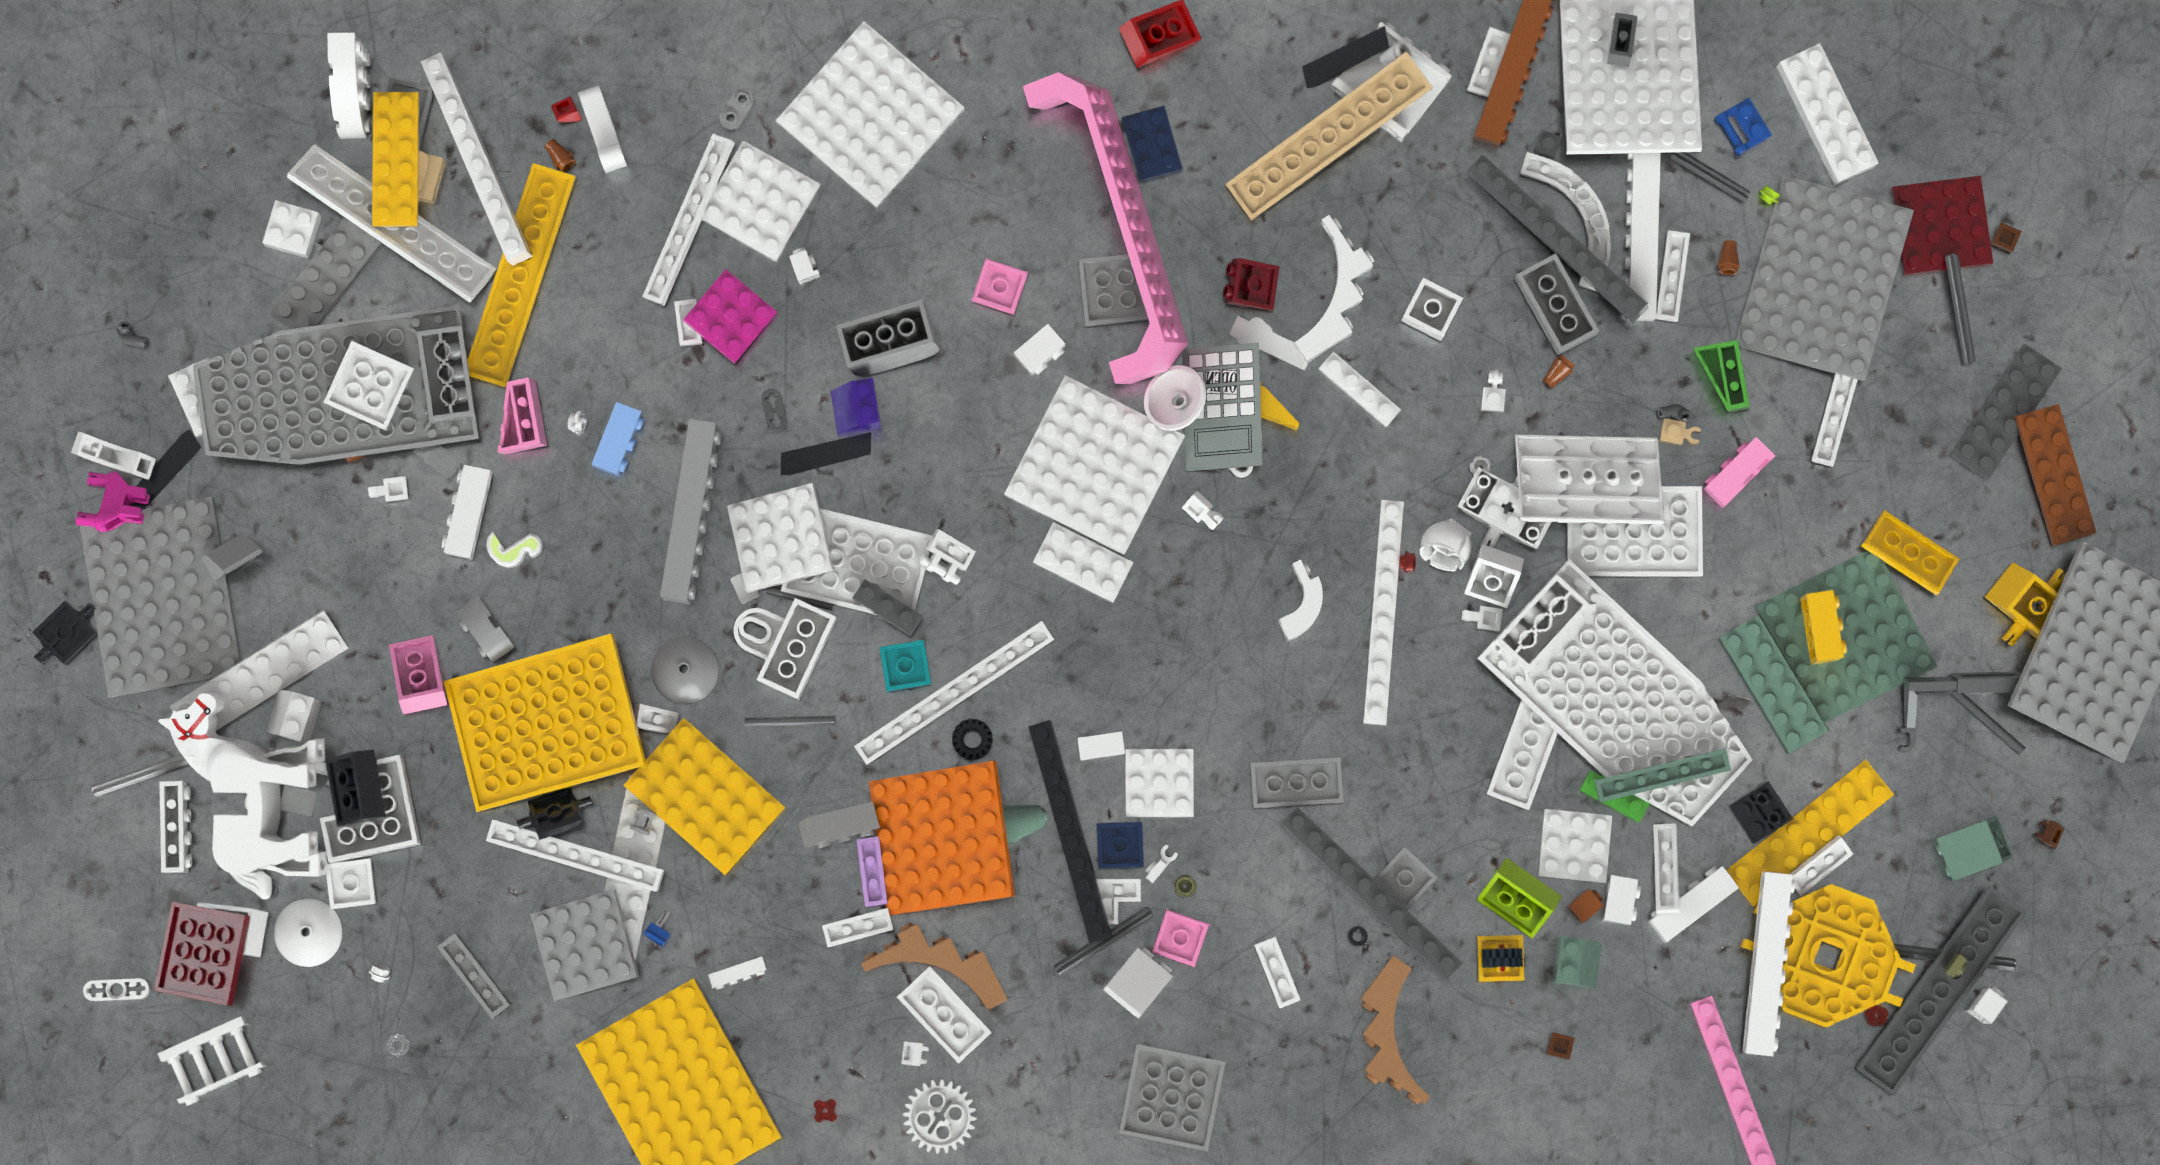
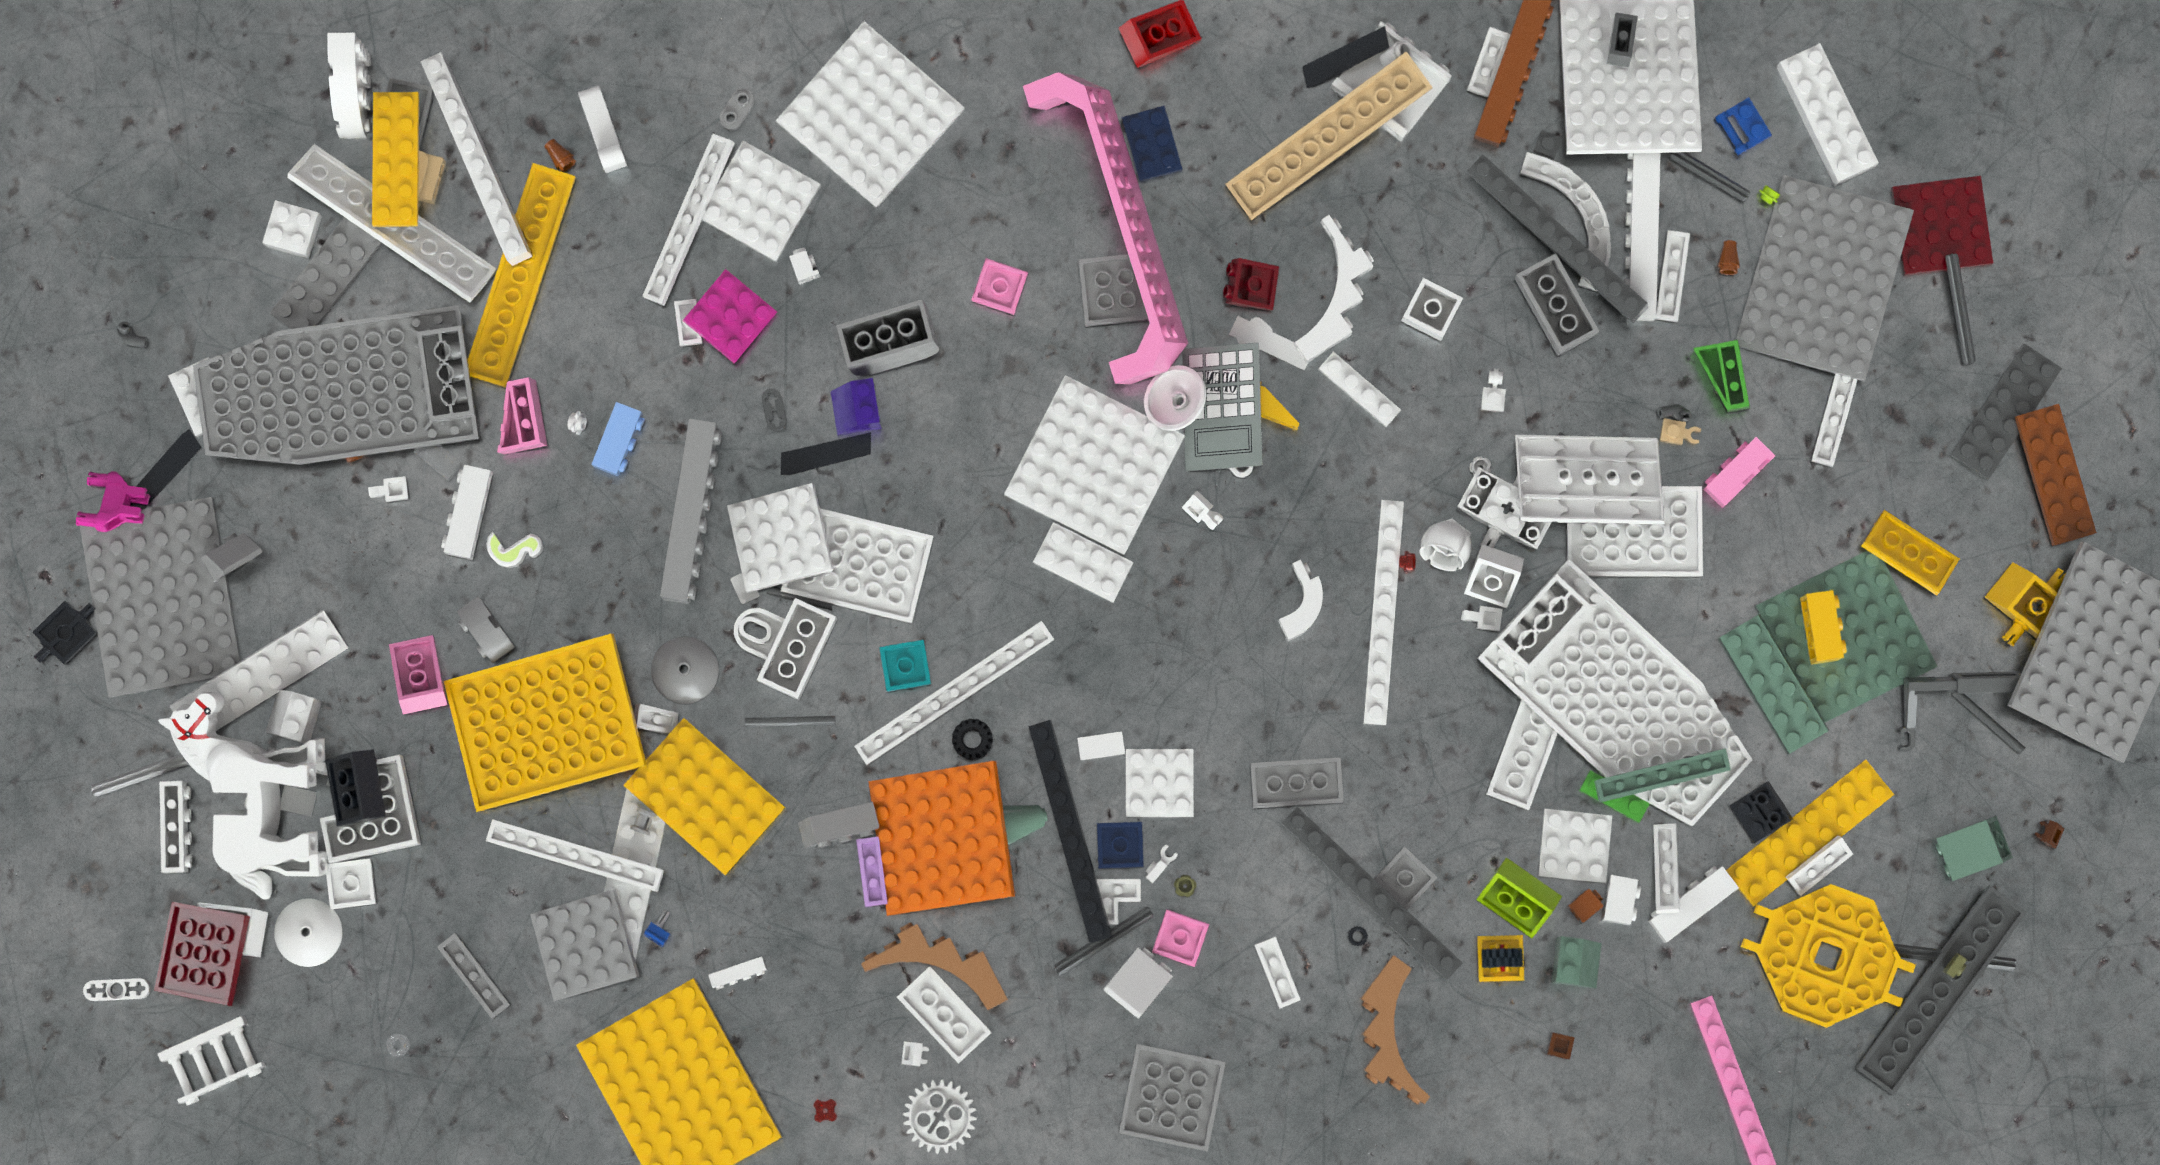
(113, 456): white arch -> none
(368, 385): white plate -> none
(379, 972): white plate -> none
(554, 813): black plate -> none
(566, 110): red slope -> none
(857, 927): white plate -> none
(887, 607): dark grey brick -> none
(951, 551): white plate -> none
(1040, 350): white brick -> none
(1558, 371): dark orange cone -> none
(1767, 963): white brick -> none
(1872, 1019): clear red plate -> none
(1987, 1005): white brick -> none
(2006, 237): reddish brown plate -> none

